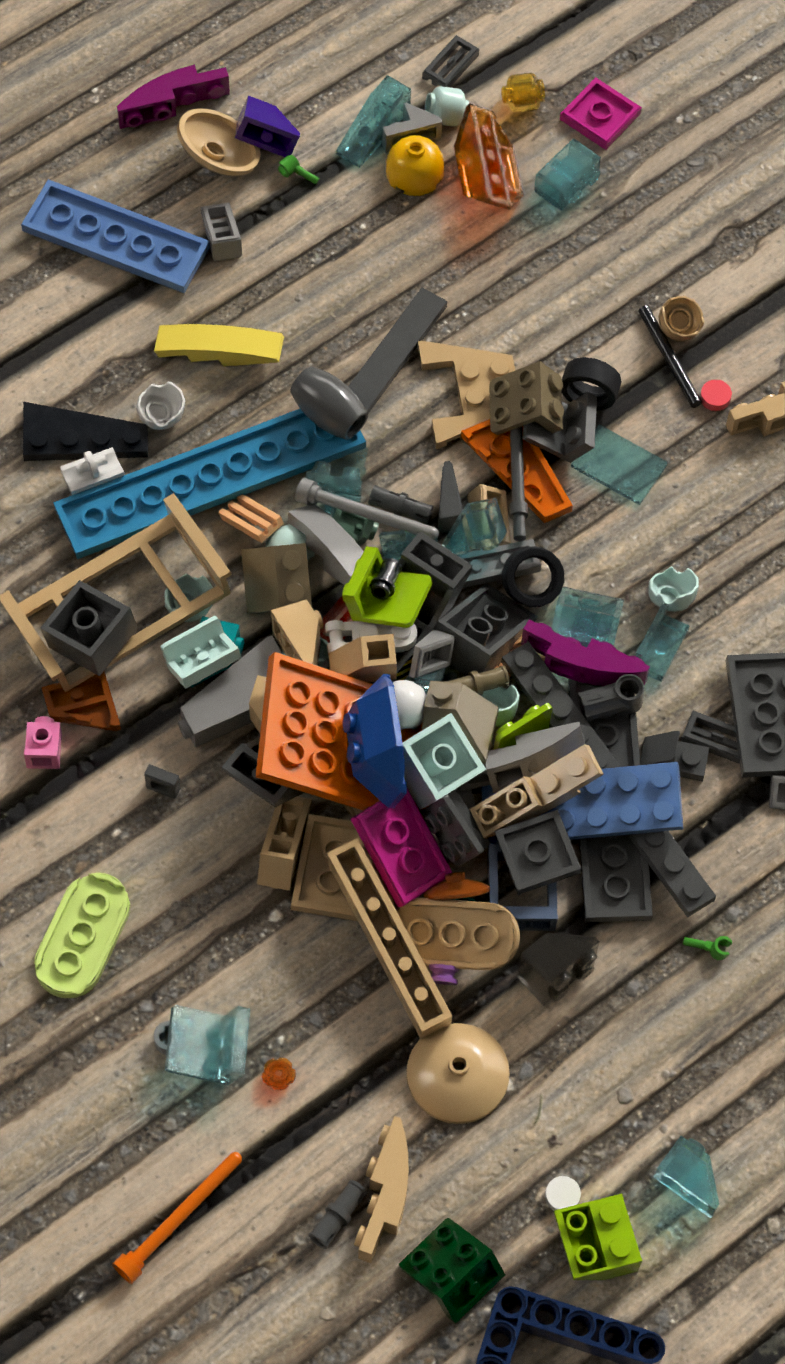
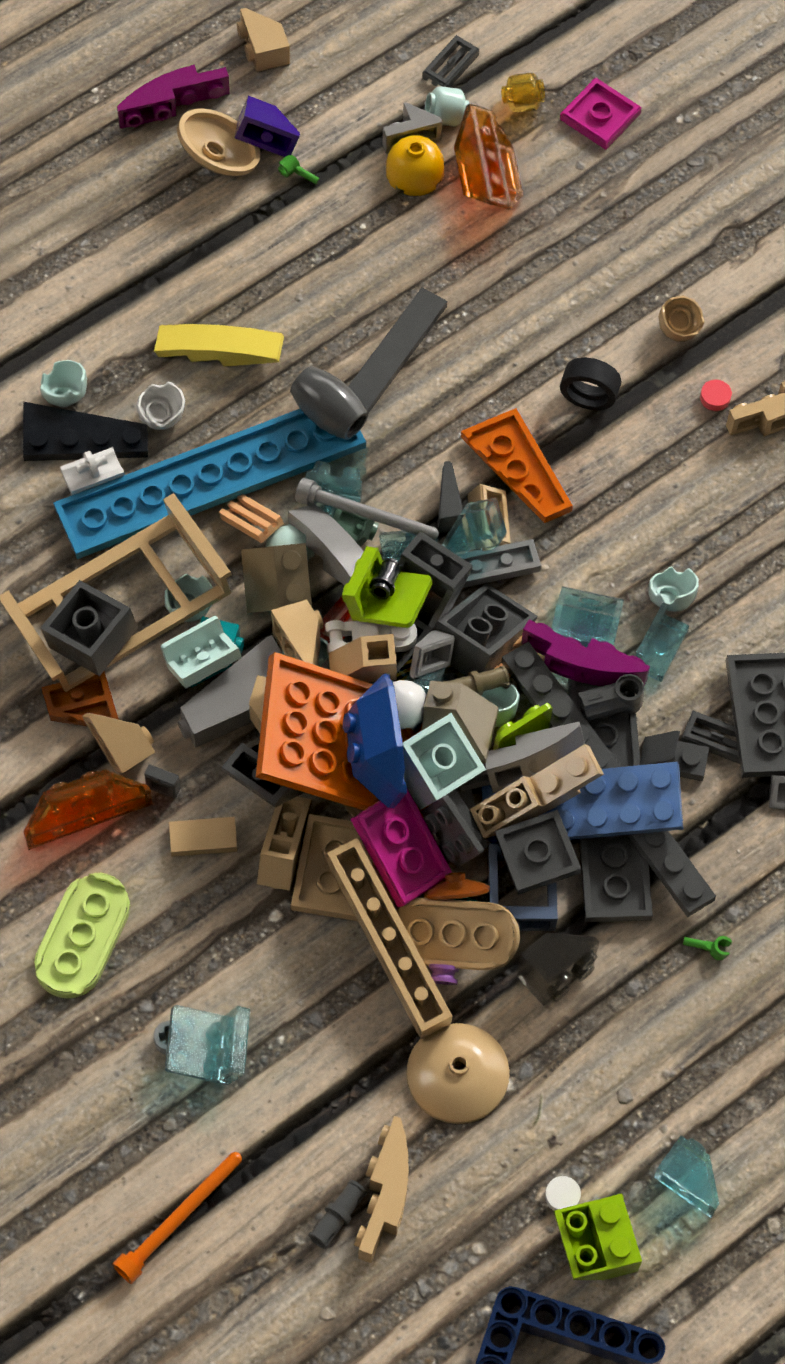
(47, 752): bright pink brick -> none
(64, 384): none -> light aqua hair
(83, 804): none -> clear orange wedge
(116, 236): medium blue plate -> none
(121, 741): none -> tan slope
(203, 836): none -> tan tile
(222, 233): light grey slope -> none
(264, 40): none -> tan slope
(278, 1082): clear orange plate -> none
(380, 110): clear light blue slope -> none
(401, 504): dark grey pin -> none
(453, 1268): dark green bracket -> none
(473, 374): tan wing -> none
(518, 507): dark grey bar -> none
(526, 397): dark tan bracket -> none
(555, 585): black tyre -> none
(567, 174): clear light blue brick -> none
(577, 432): dark grey bracket -> none
(621, 465): clear light blue piece -> none
(670, 356): black bar -> none

